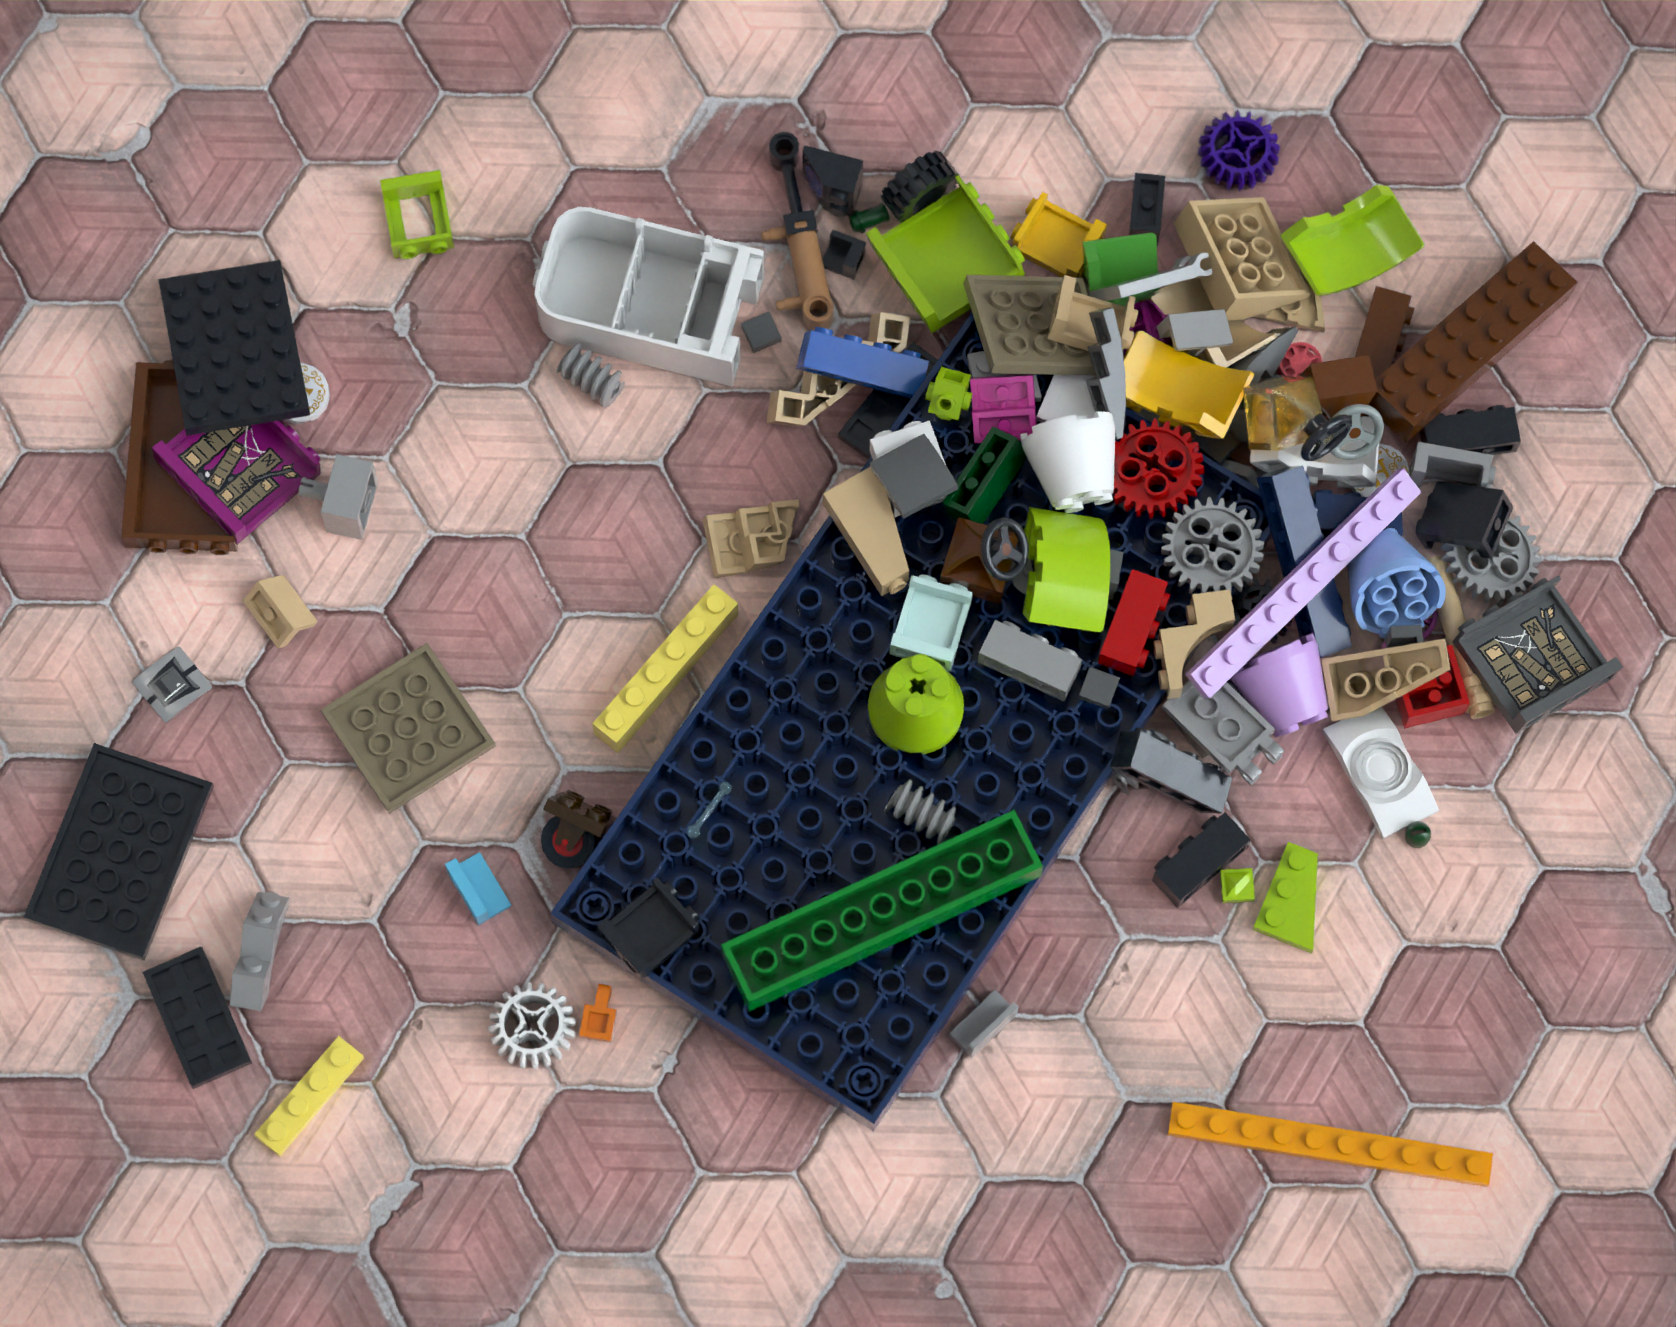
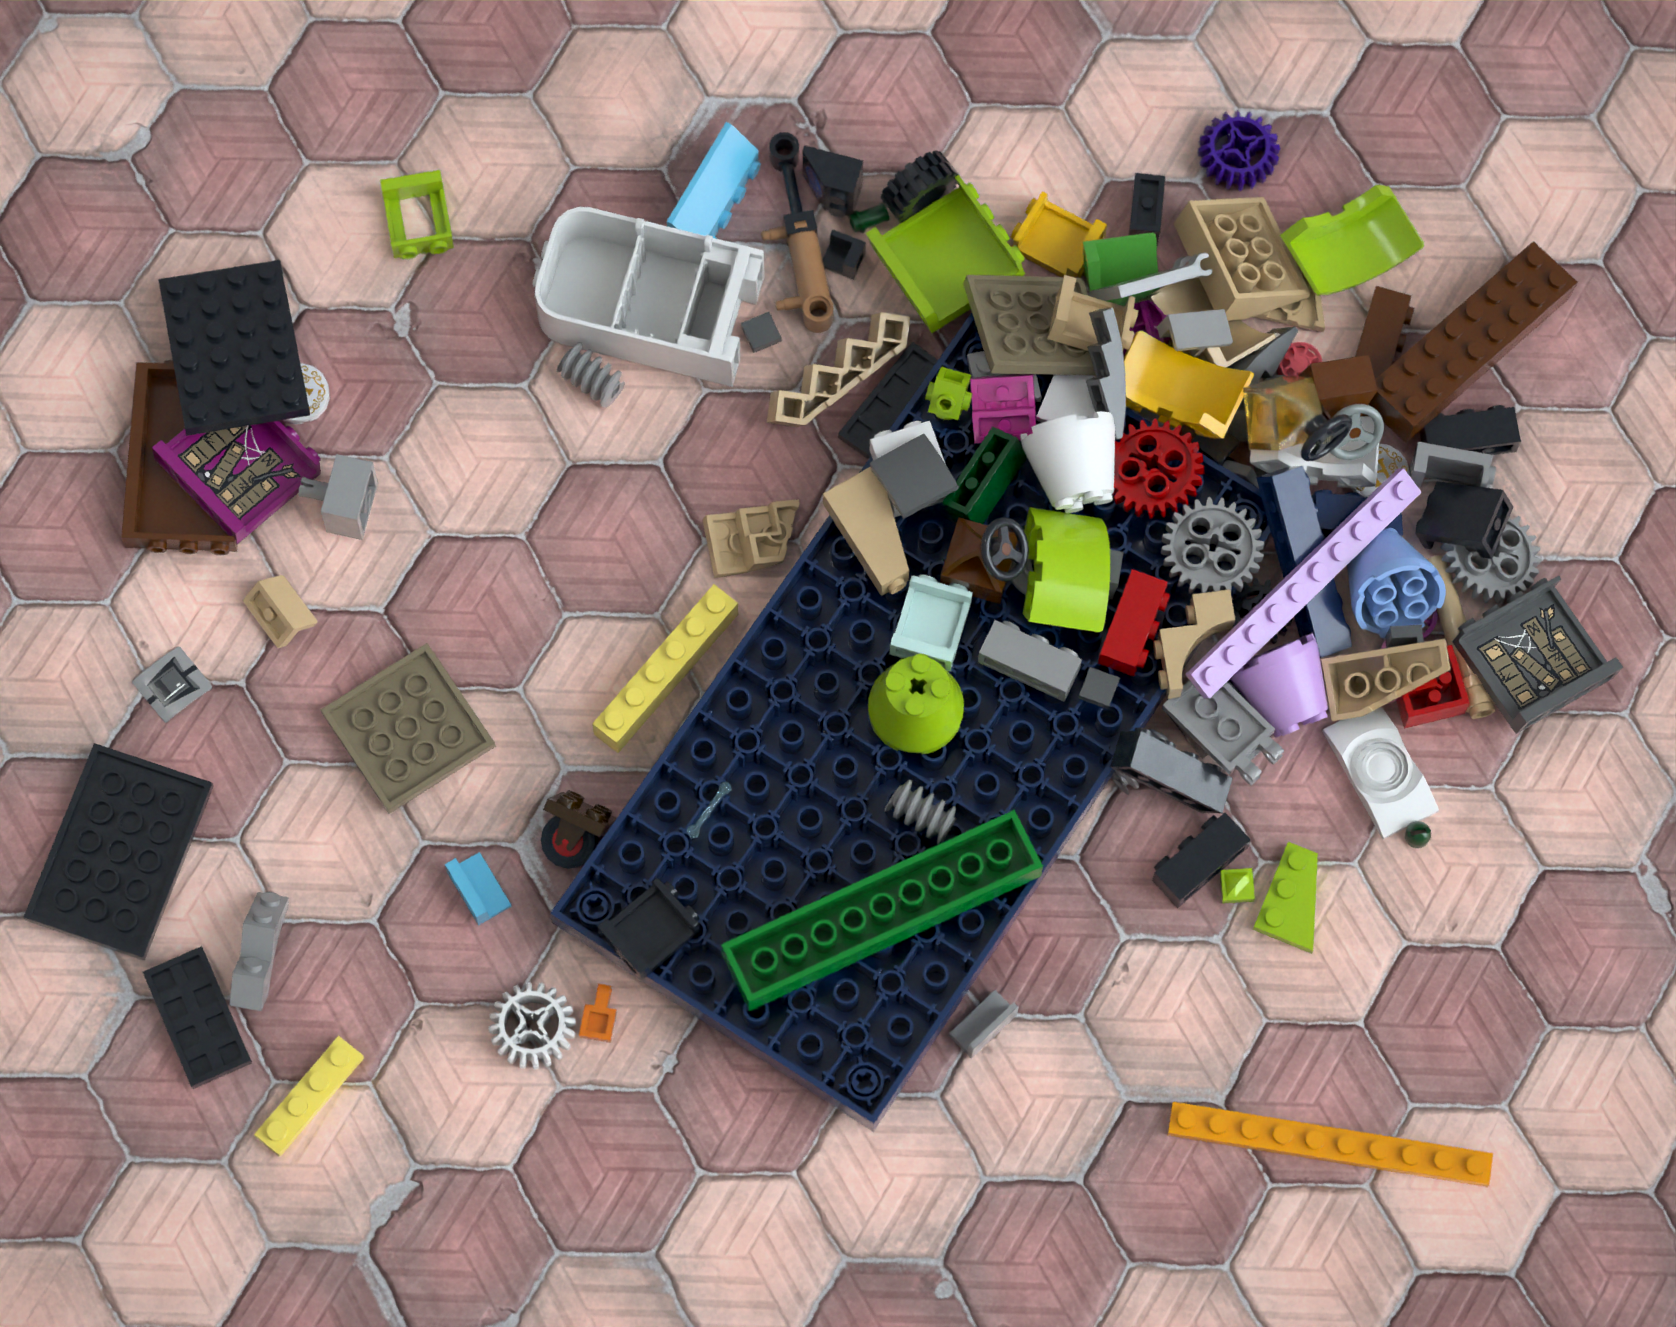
(717, 184): none -> medium azure slope
(860, 363): brick -> none

